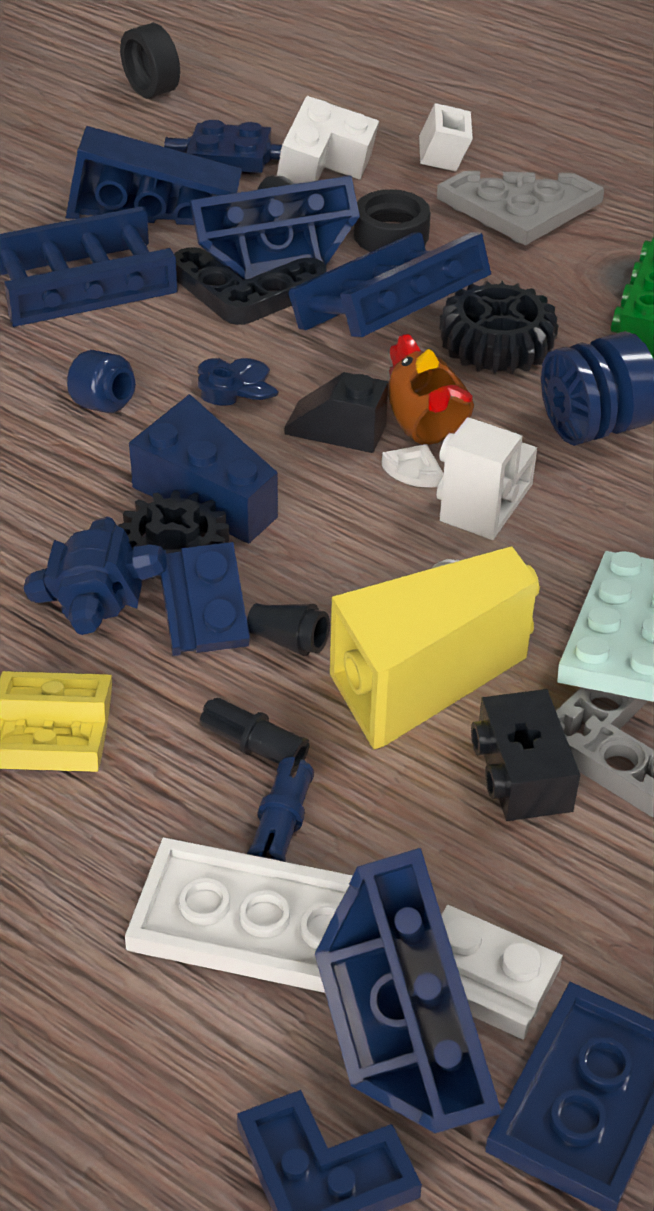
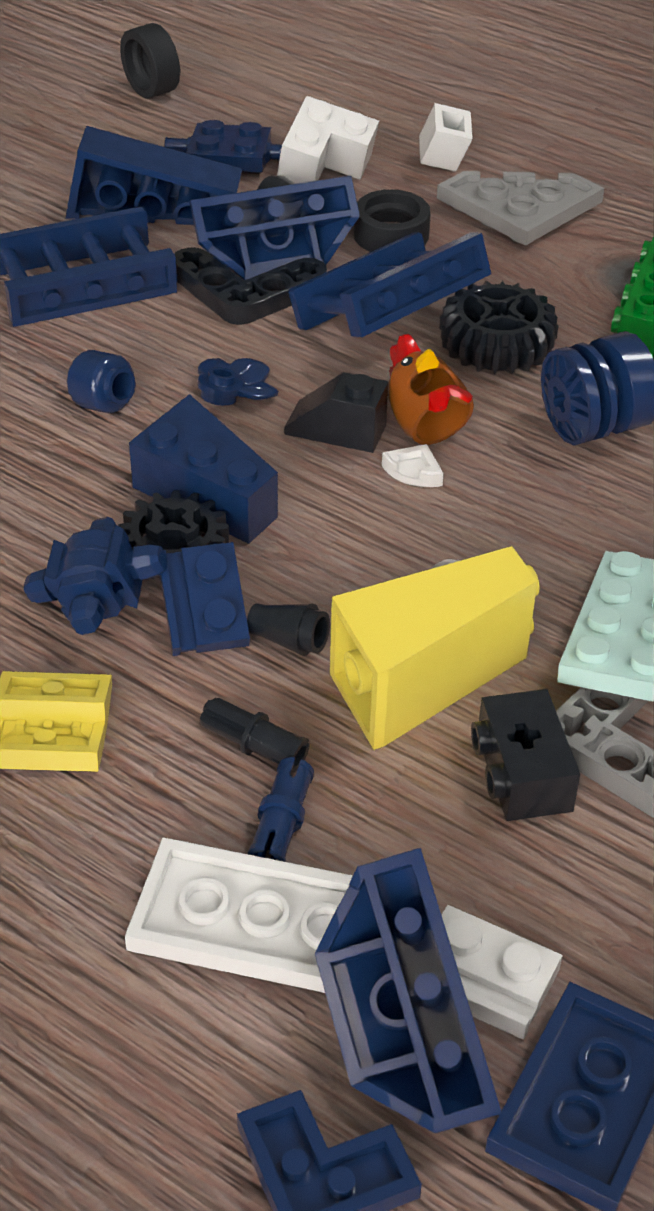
(483, 477): white brick -> none

